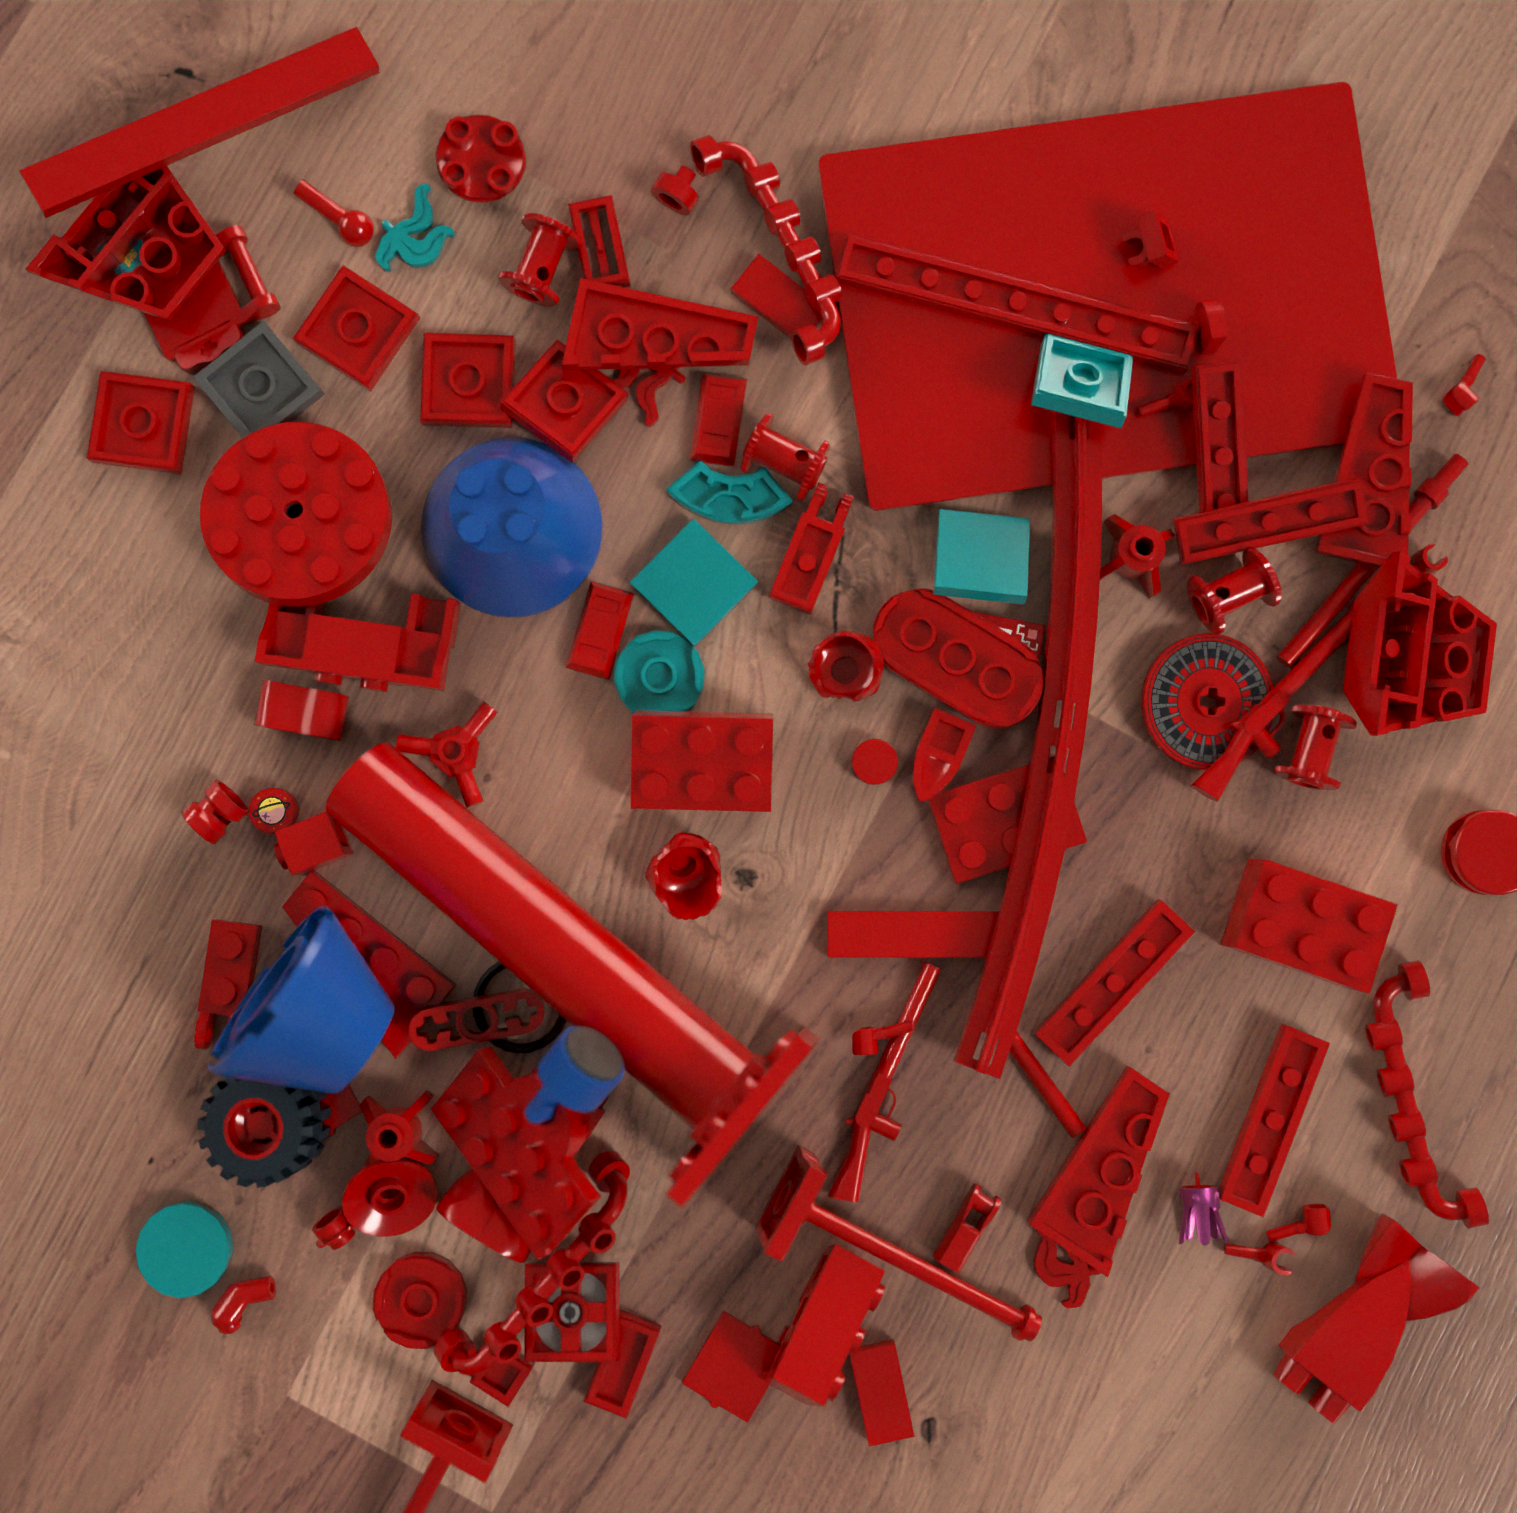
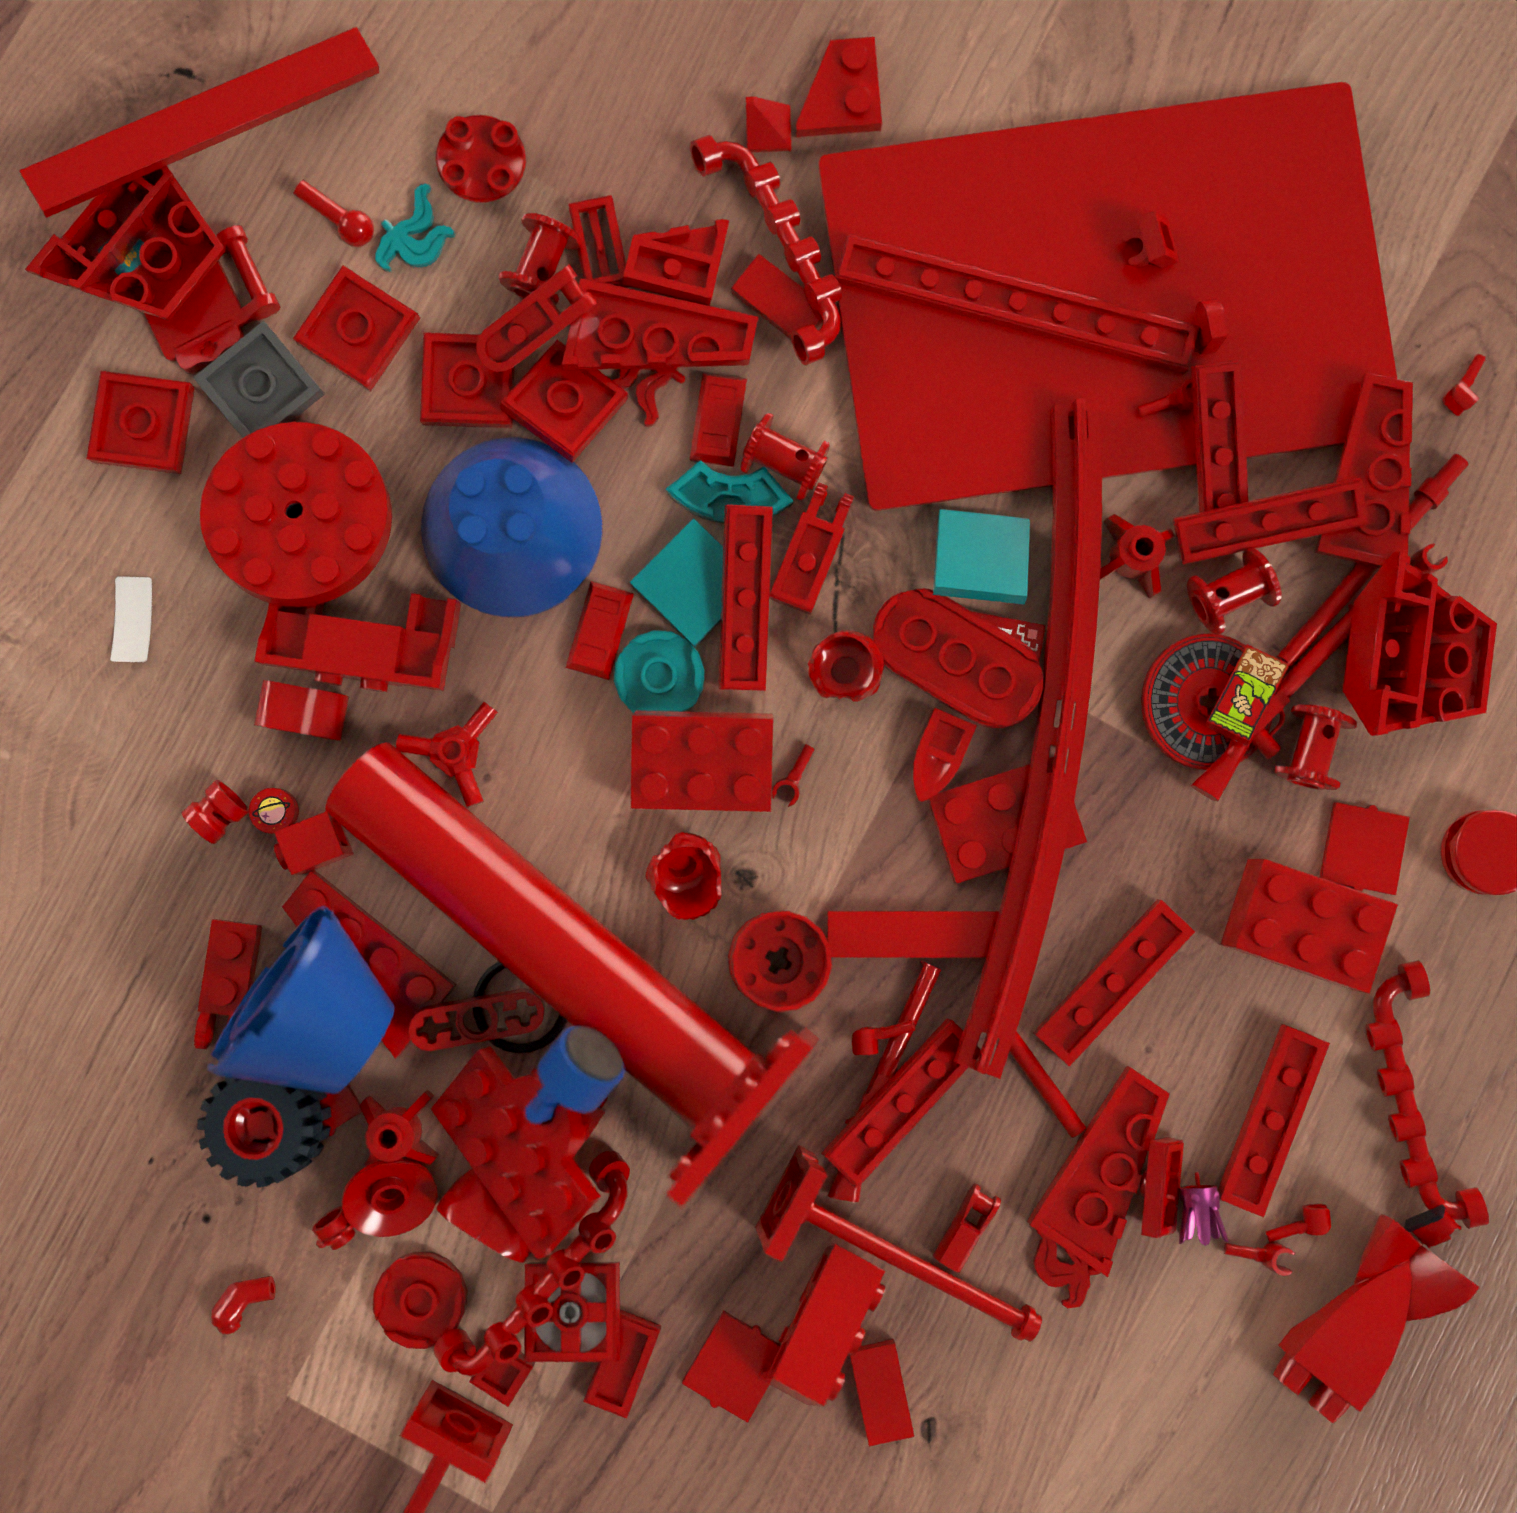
(132, 619): none -> white sticker
(184, 1249): teal tile -> none
(532, 322): none -> red plate
(675, 190): red tile -> none
(677, 262): none -> red wing
(745, 597): none -> red tile
(768, 125): none -> red slope
(795, 775): none -> red hand
(805, 951): none -> red wheel
(843, 91): none -> red wing
(874, 761): red tile -> none
(898, 1106): none -> red tile
(1082, 380): teal tile -> none
(1161, 1187): none -> red plate
(1247, 695): none -> tile
(1364, 848): none -> red piece
(1432, 1226): none -> red piece

